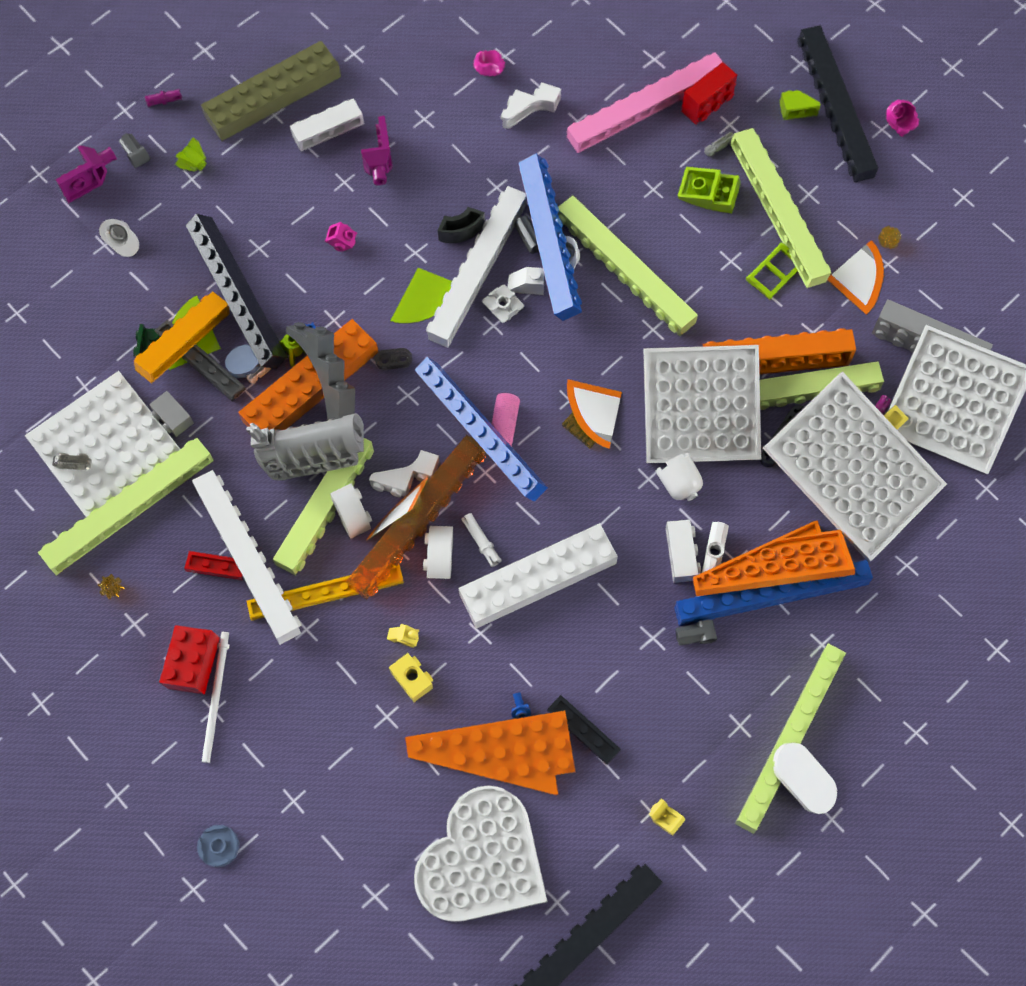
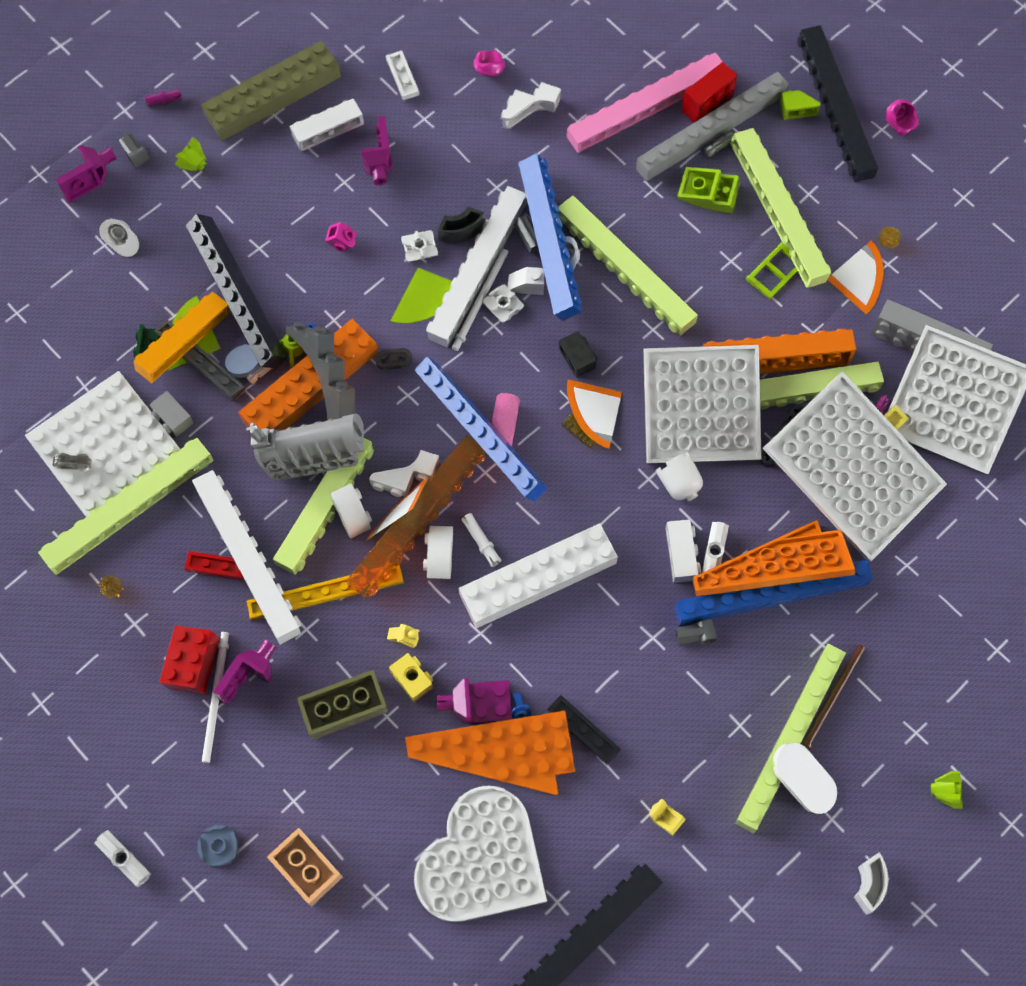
(131, 867): none -> white piece
(237, 673): none -> magenta plate
(304, 867): none -> light nougat brick
(342, 705): none -> olive brick
(402, 75): none -> white plate
(423, 238): none -> white piece
(460, 338): none -> white bar
(478, 702): none -> magenta plate
(577, 354): none -> pearl dark grey brick
(711, 126): none -> light grey brick
(807, 743): none -> reddish brown bar
(874, 883): none -> white brick
(948, 789): none -> lime brick

